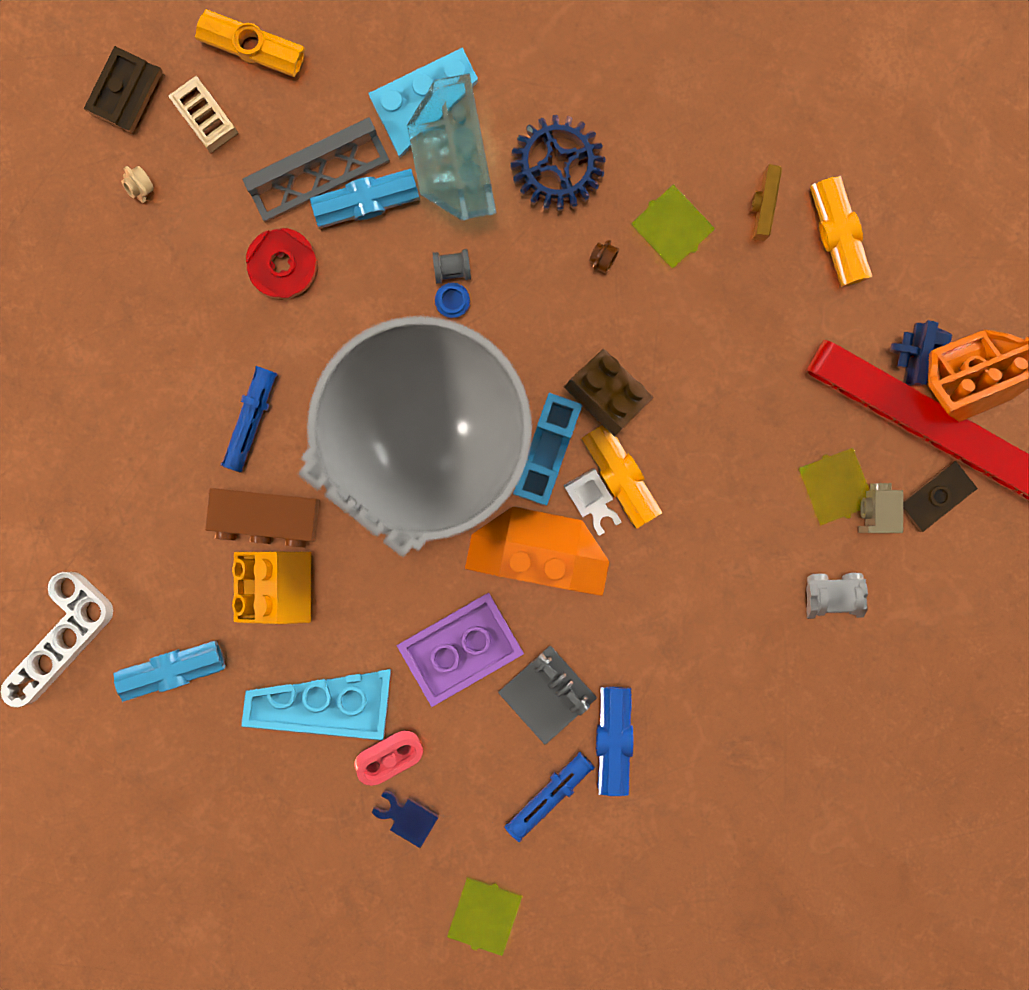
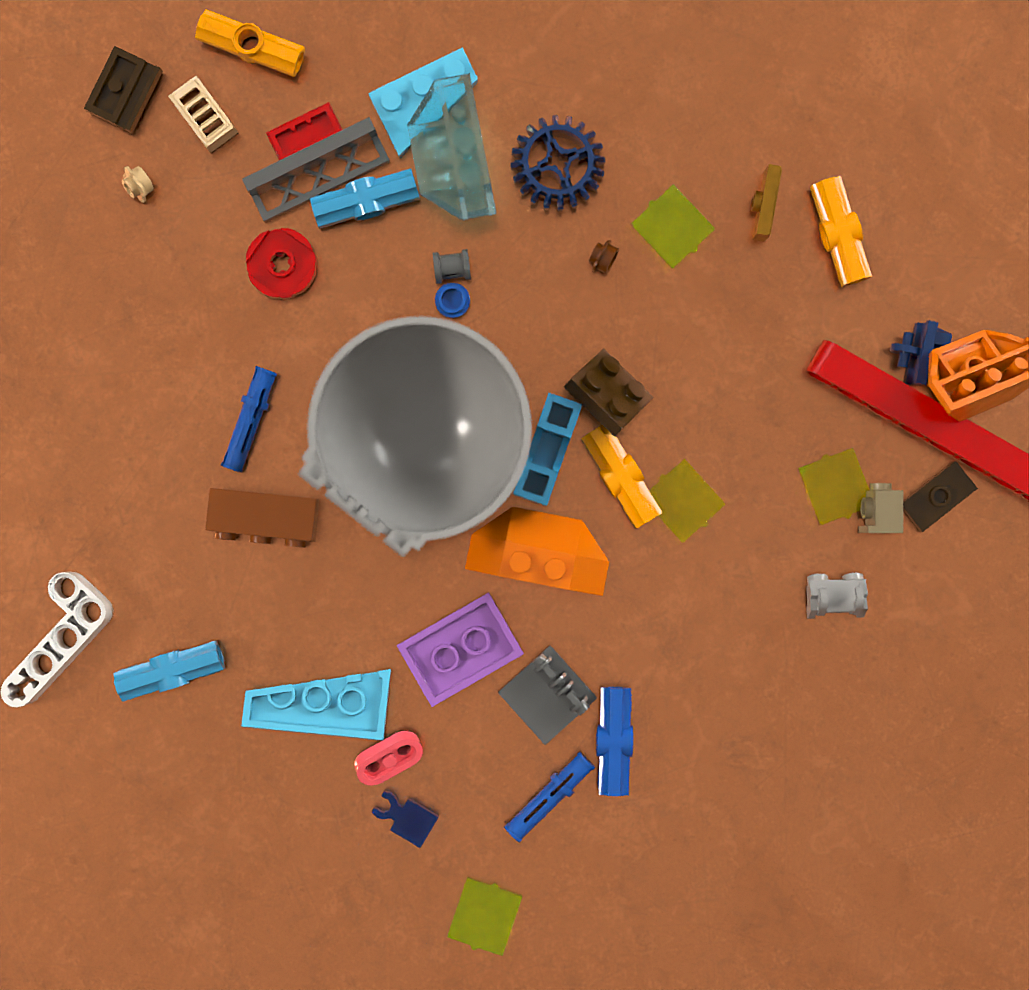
(272, 587): light orange slope -> none
(304, 131): none -> red plate
(591, 497): white plate -> none
(685, 500): none -> clear neon green piece

